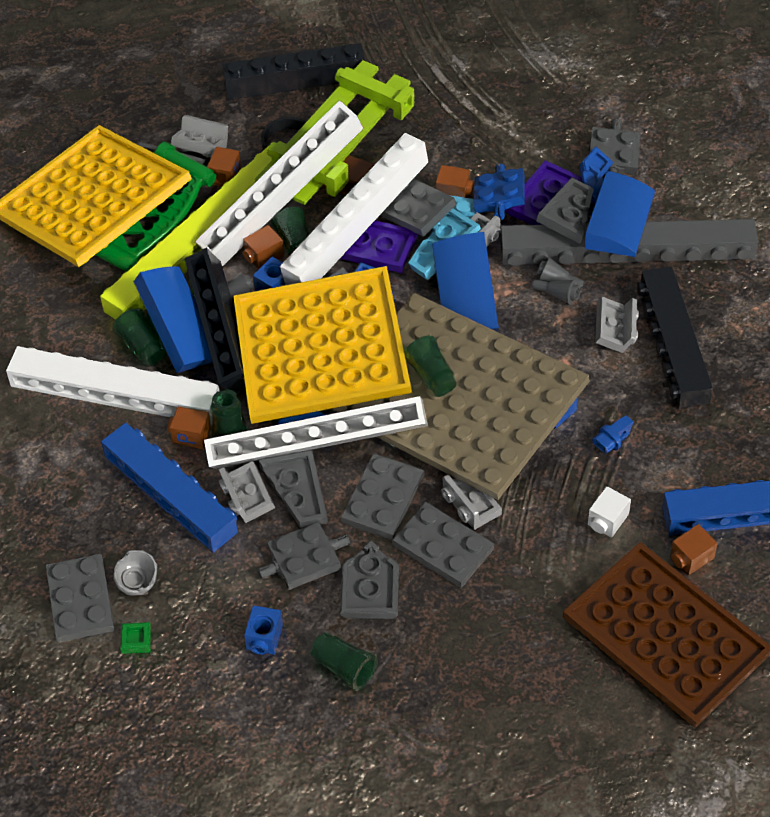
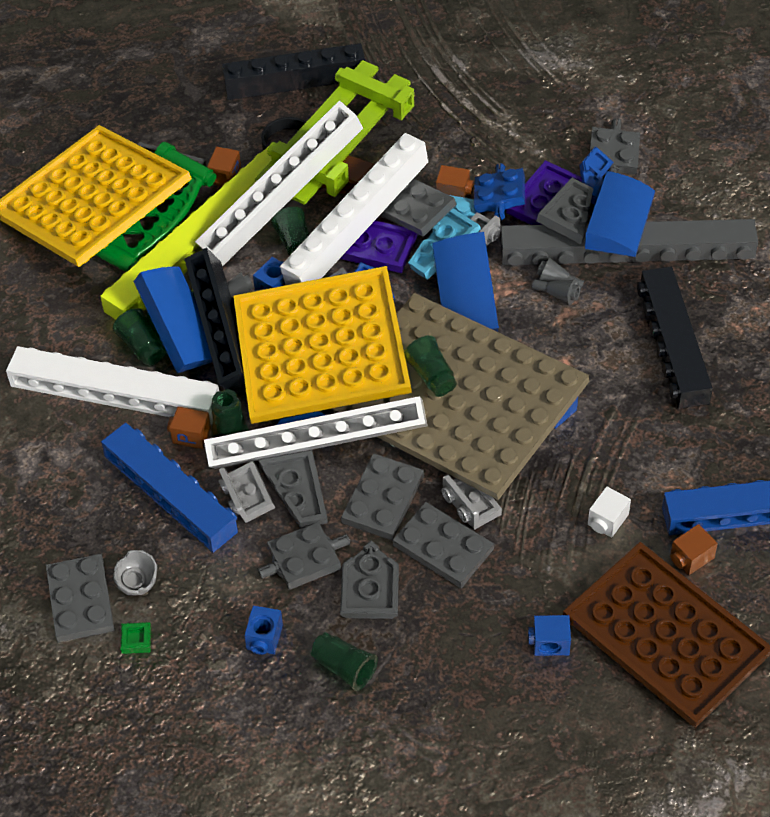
(200, 136): light grey bracket -> none
(262, 246): dark orange brick -> none
(550, 635): none -> blue brick
(611, 436): blue piece -> none
(616, 324): light grey bracket -> none

